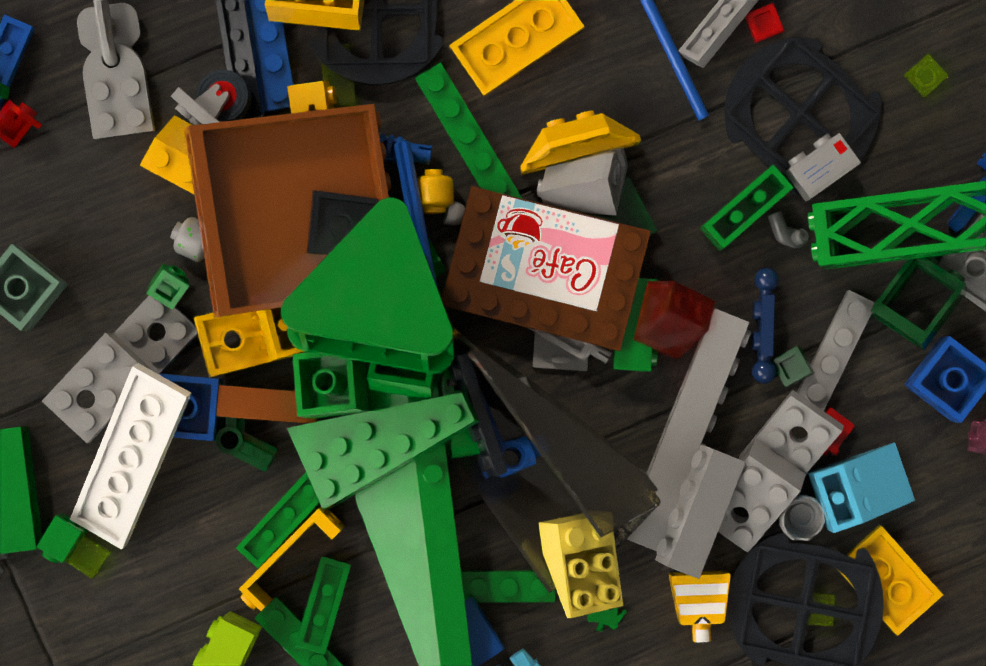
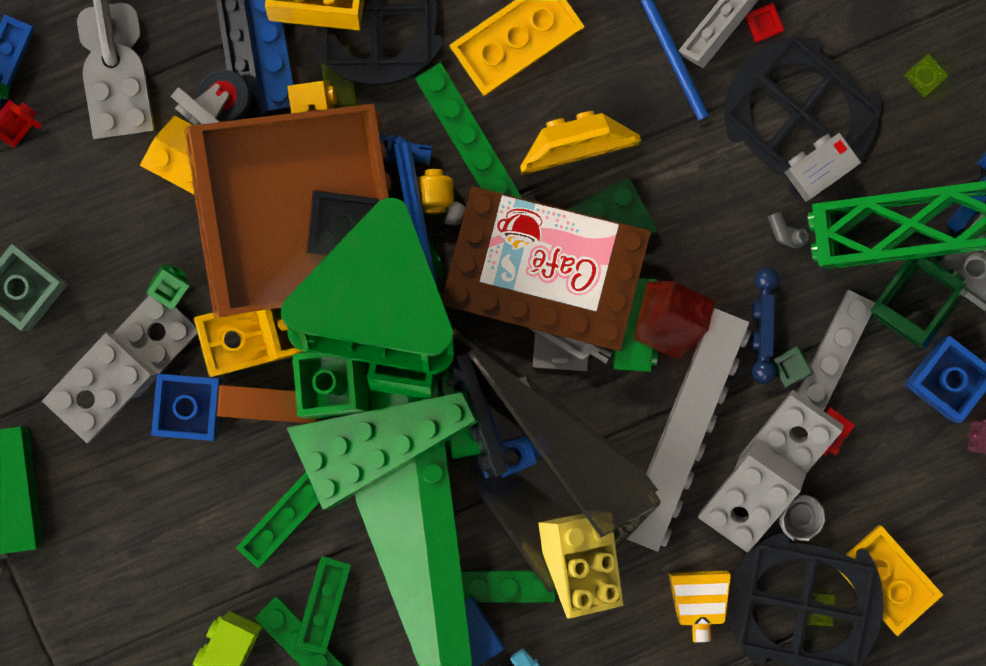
(61, 539): green brick -> none
(88, 557): clear neon green tile -> none
(130, 455): white plate -> none
(188, 239): light grey head -> none
(249, 448): dark green piece -> none
(253, 594): yellow panel -> none
(586, 183): light grey slope -> none
(606, 617): green piece -> none
(699, 511): light grey slope -> none
(746, 207): green brick -> none
(861, 487): medium azure slope -> none

